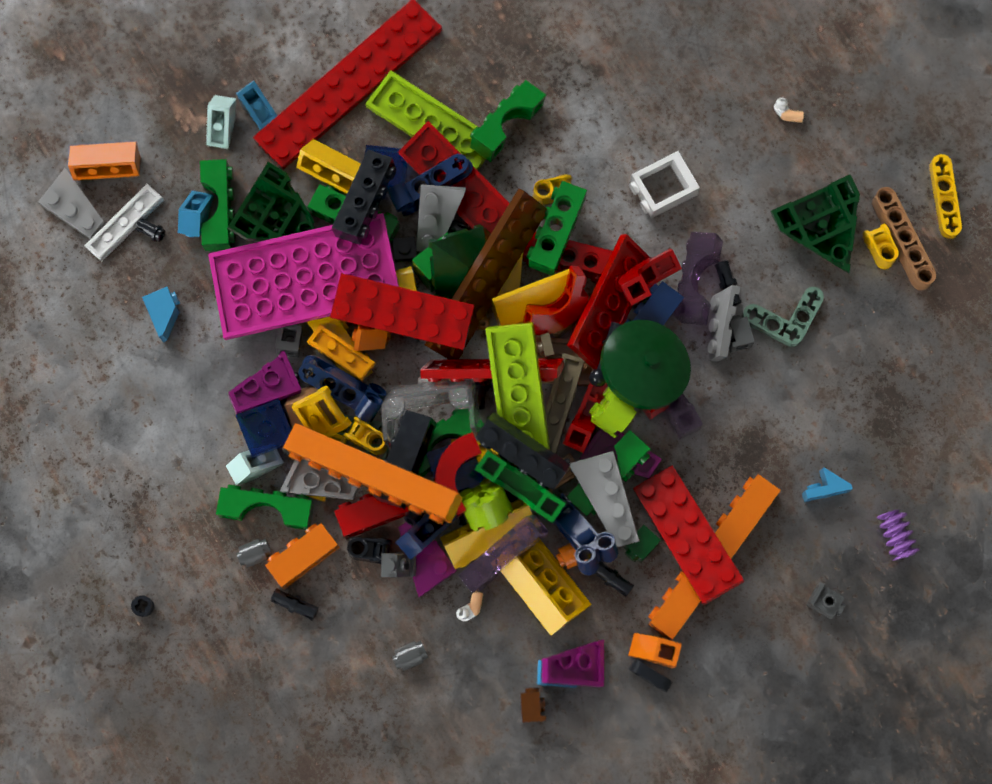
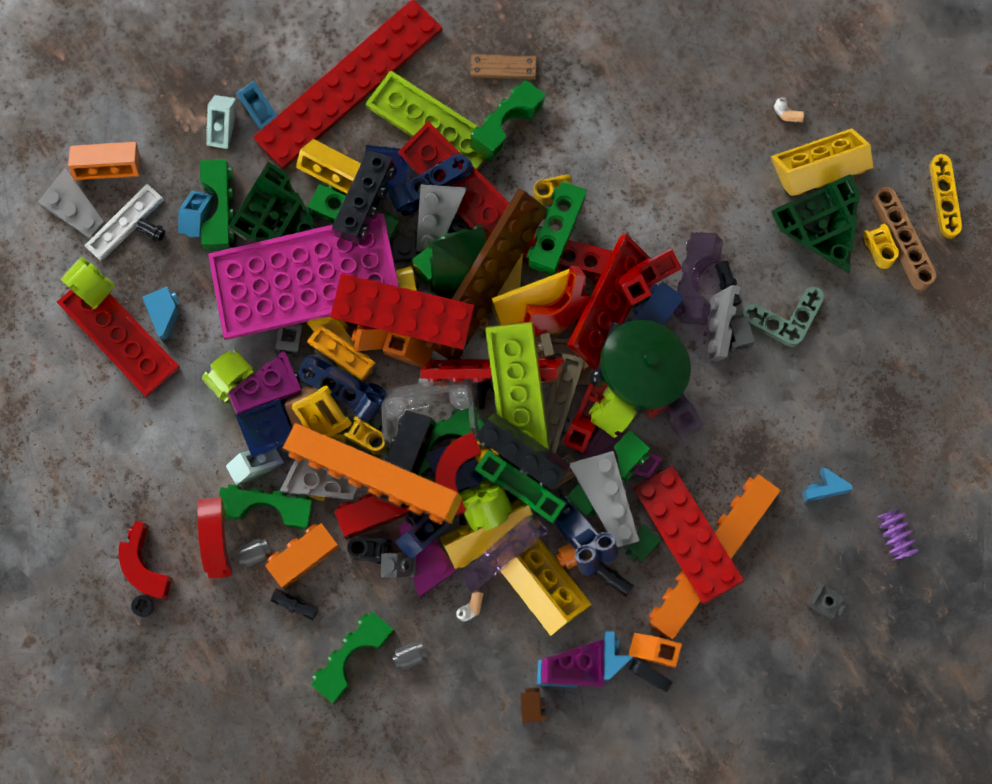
(88, 282): none -> lime brick
(122, 341): none -> red plate
(134, 569): none -> red arch
(212, 538): none -> red arch
(227, 373): none -> lime brick
(332, 679): none -> green arch
(406, 350): none -> orange slope
(503, 66): none -> medium nougat tile
(612, 662): none -> dark azure slope
(683, 174): white window -> none
(823, 161): none -> yellow slope

